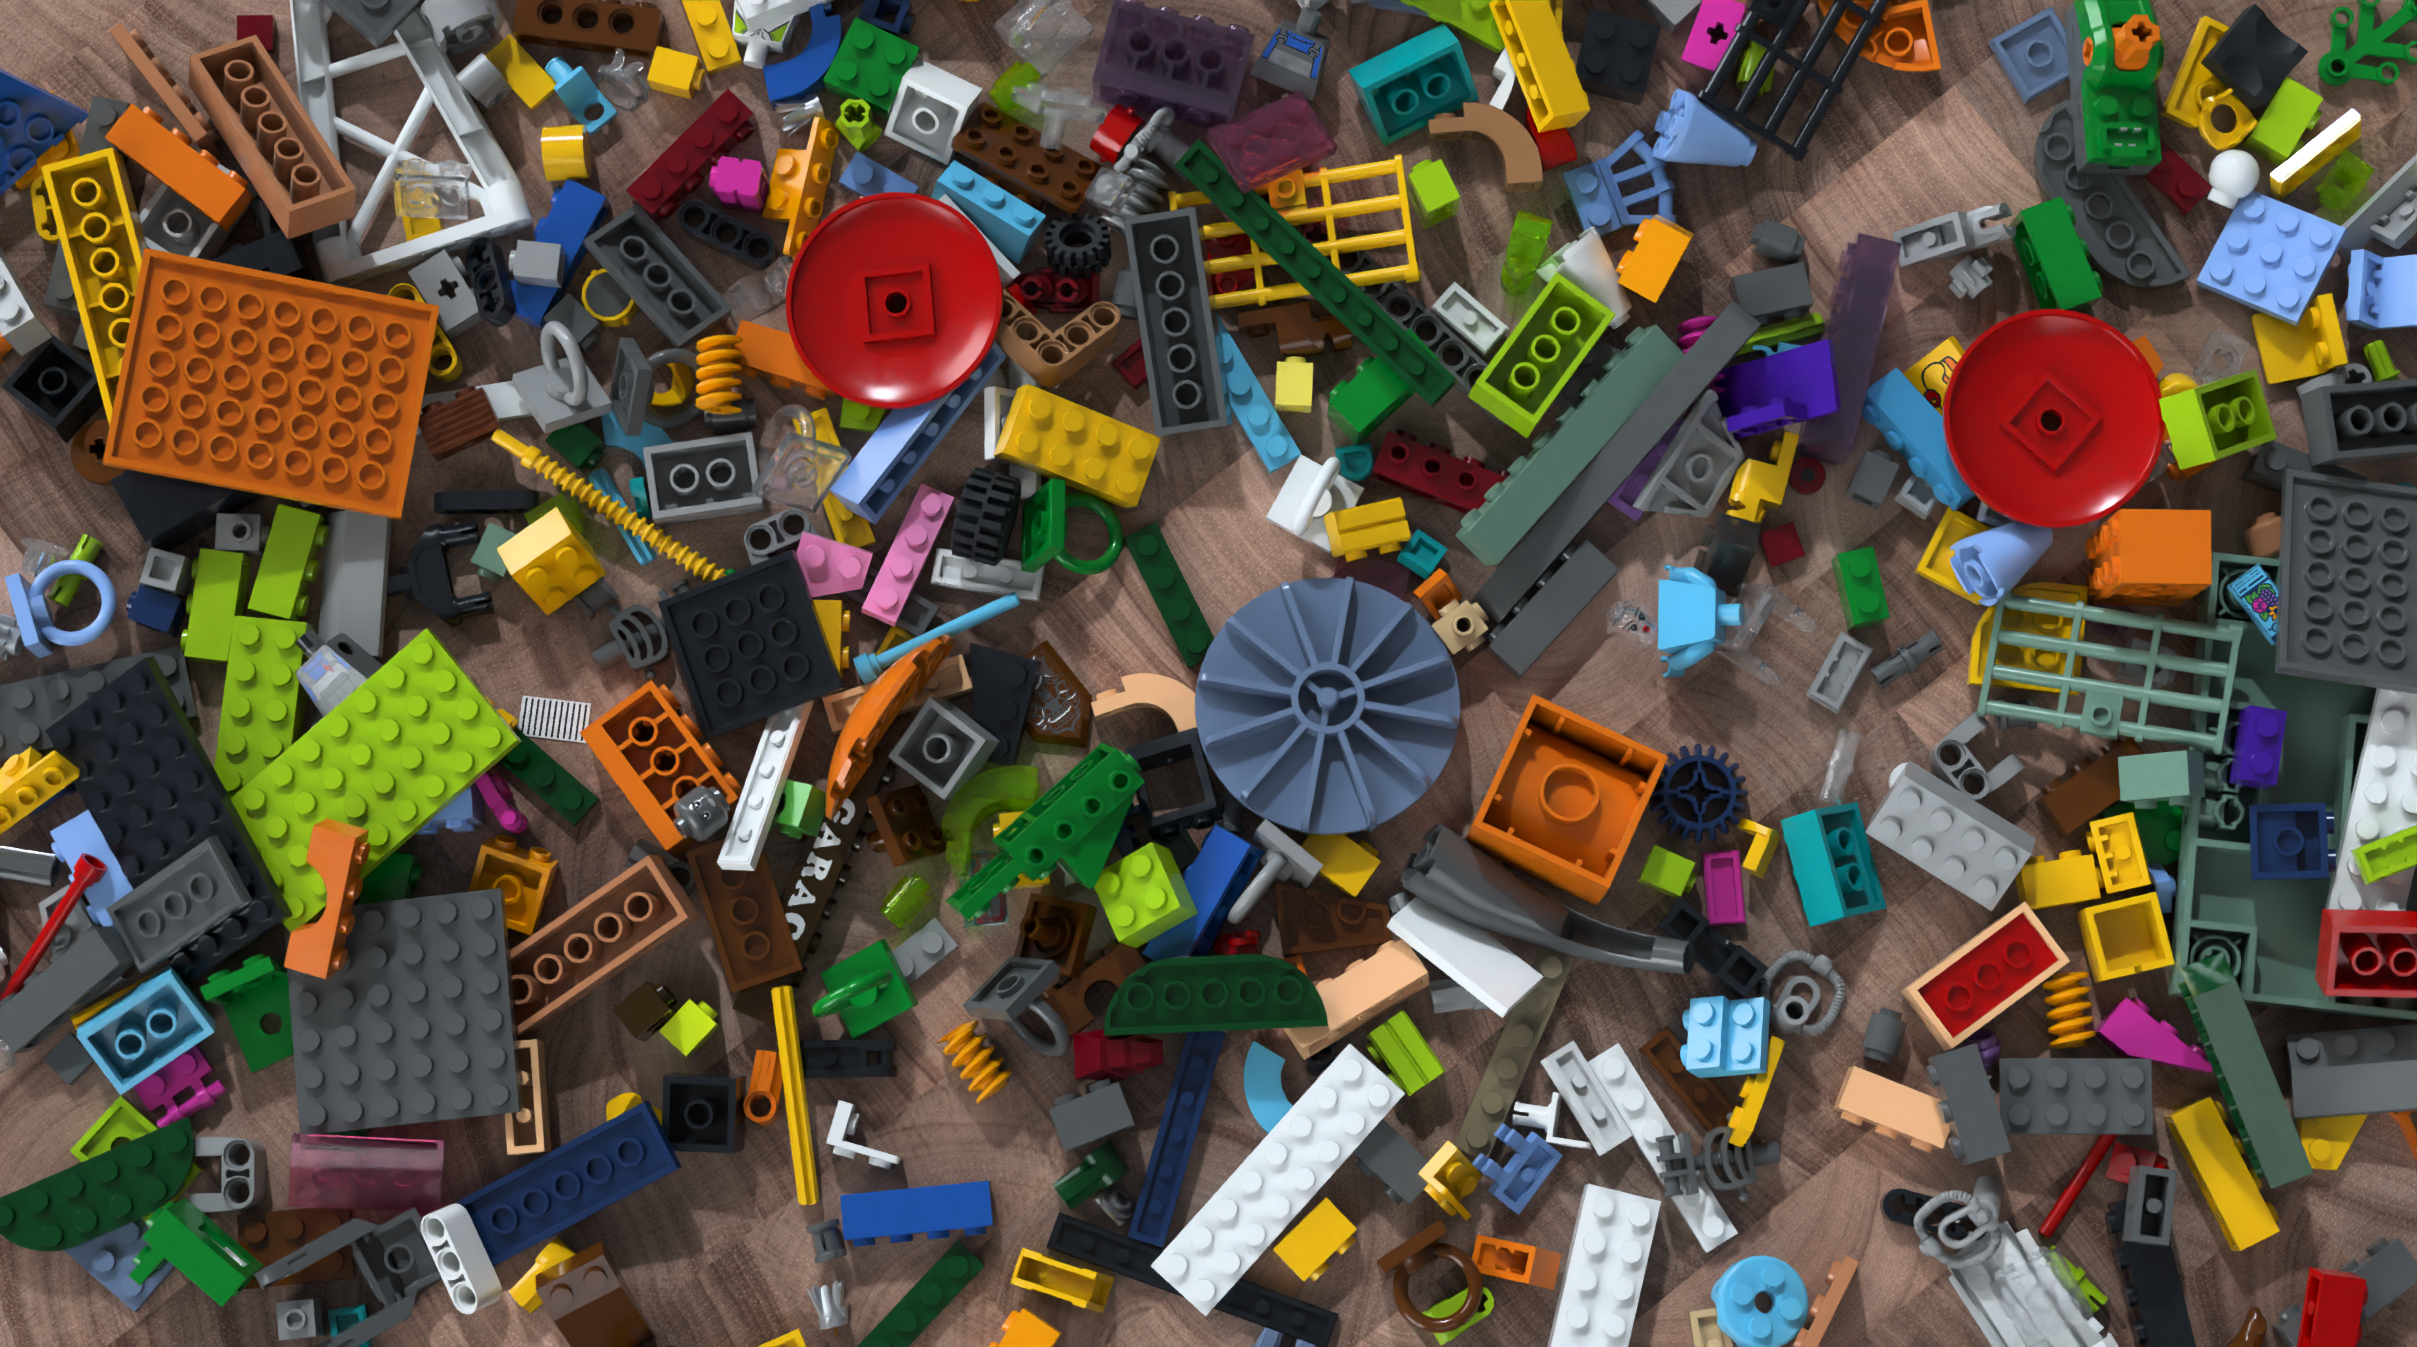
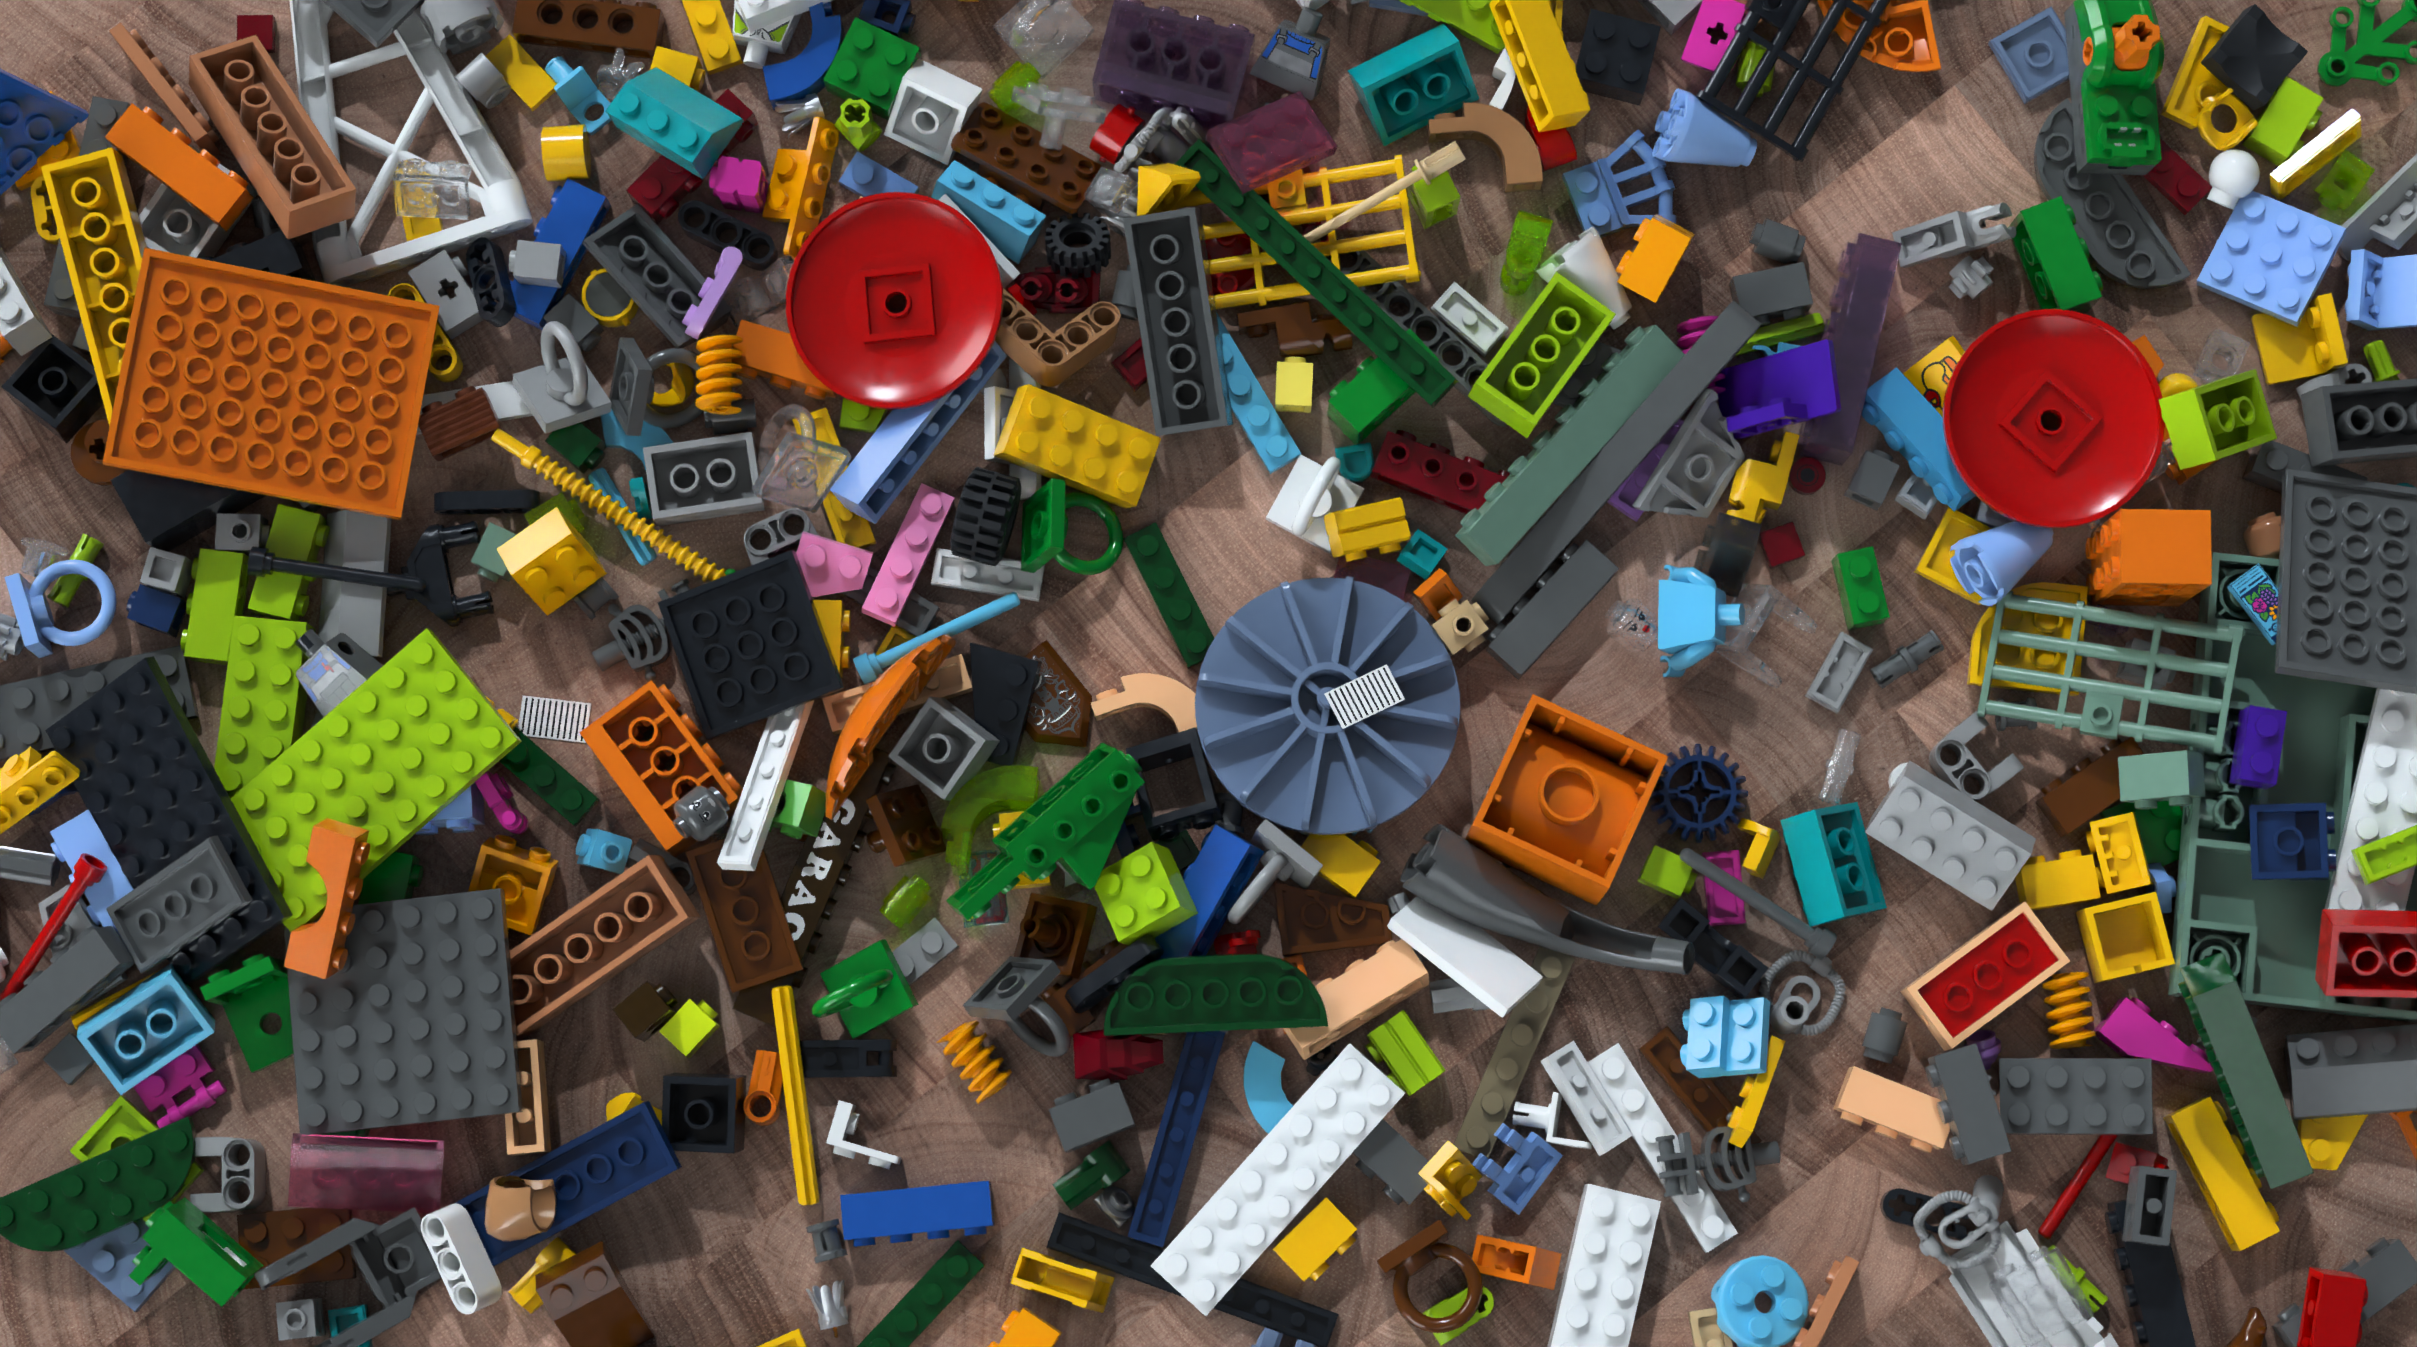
(264, 562): none -> black piece
(519, 1207): none -> medium nougat piece
(603, 850): none -> medium azure bracket
(674, 120): none -> teal slope
(713, 292): none -> lavender plate
(1112, 974): none -> black beam
(1163, 187): none -> yellow slope
(1188, 126): none -> light grey axle
(1364, 696): none -> white sticker
(1427, 169): none -> tan piece
(1818, 940): none -> dark grey piece

